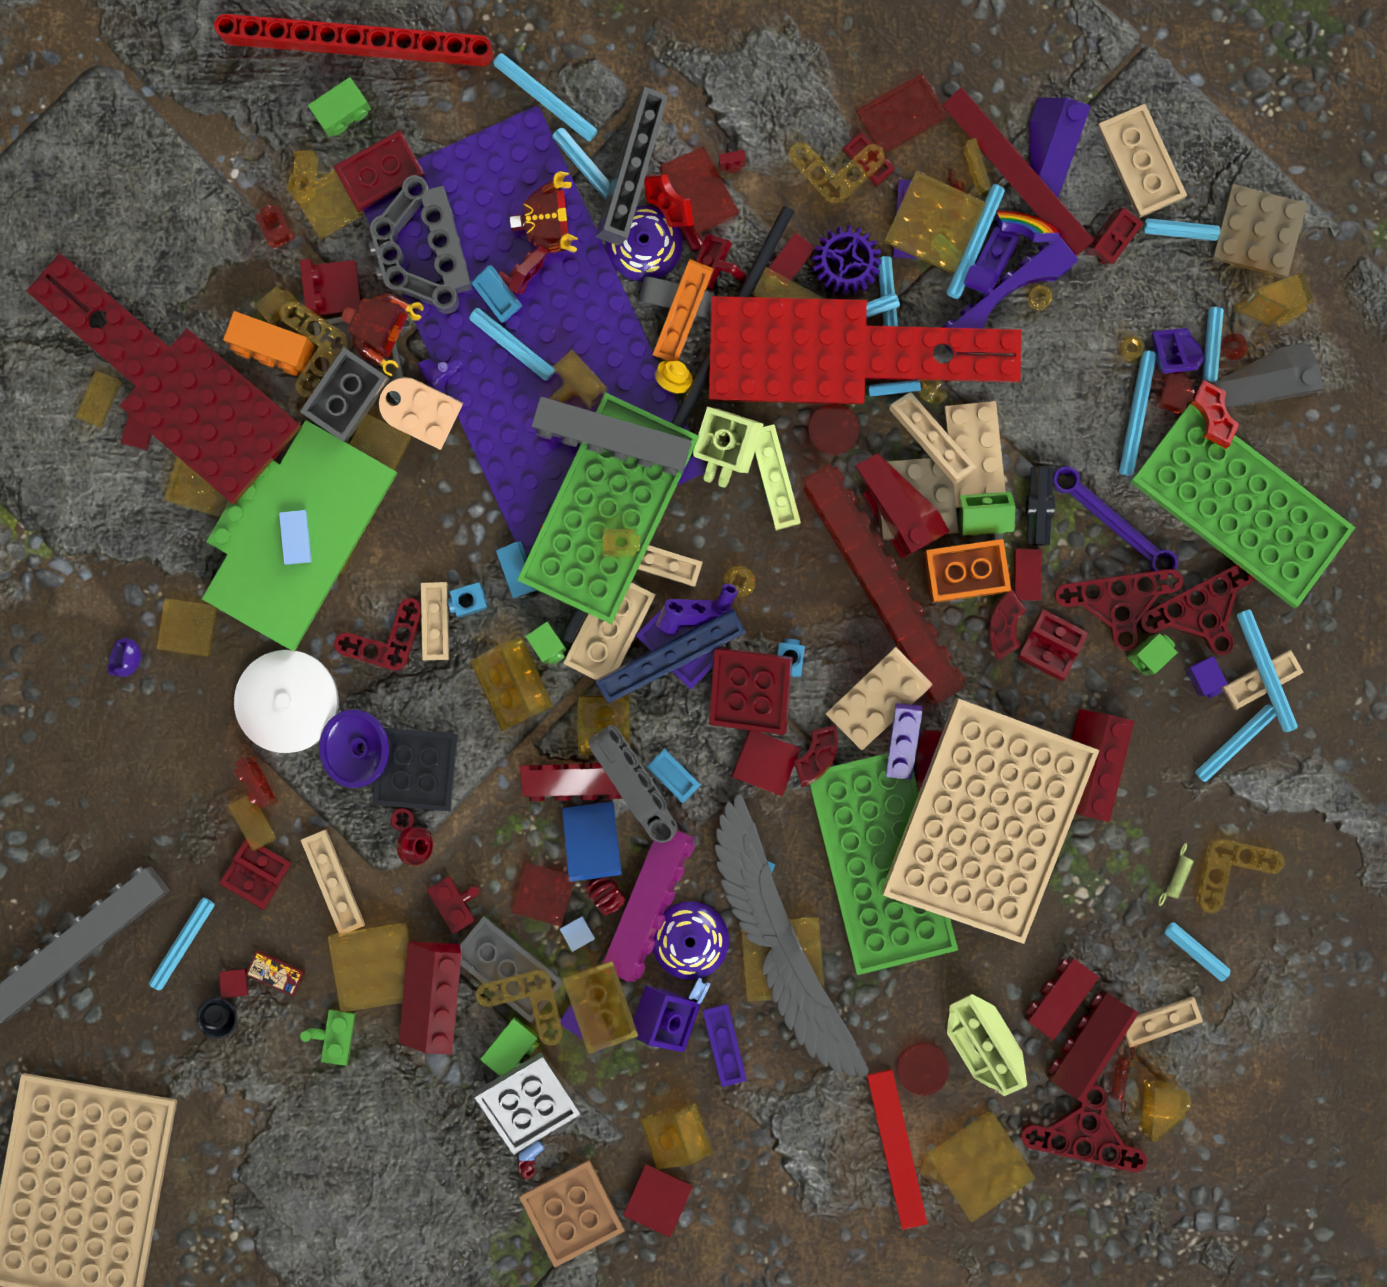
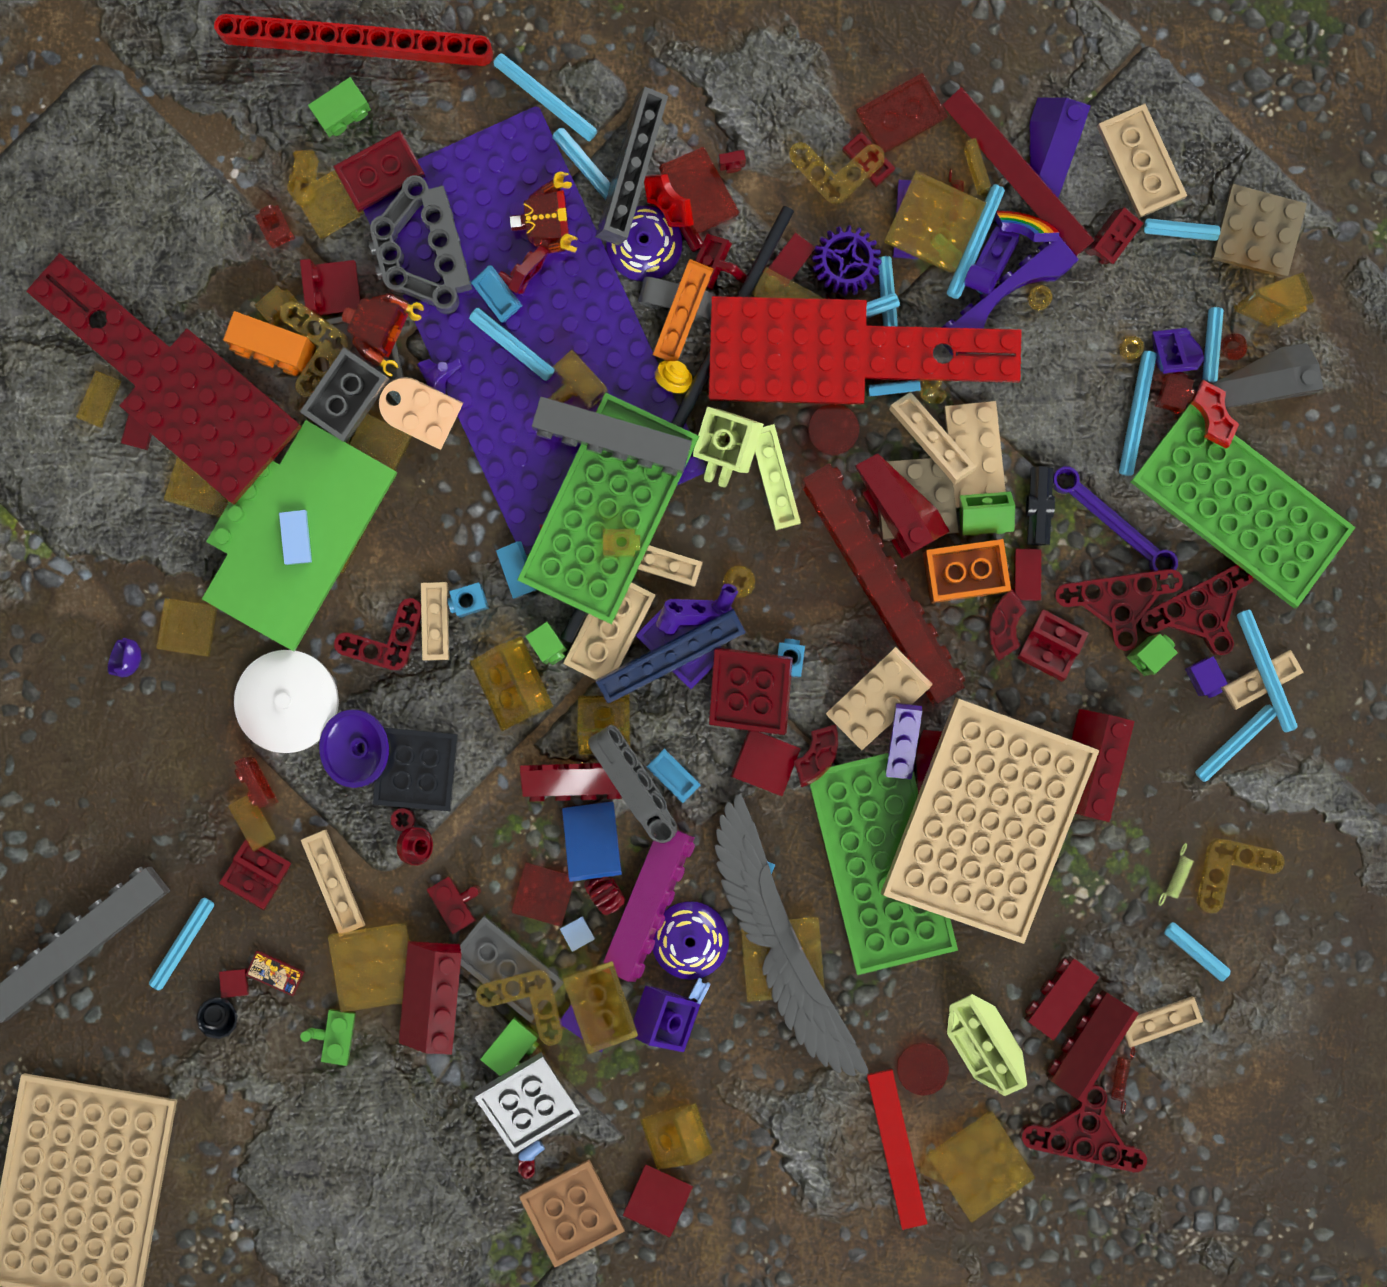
(724, 1045): dark purple plate -> none
(1162, 1108): clear yellow slope -> none

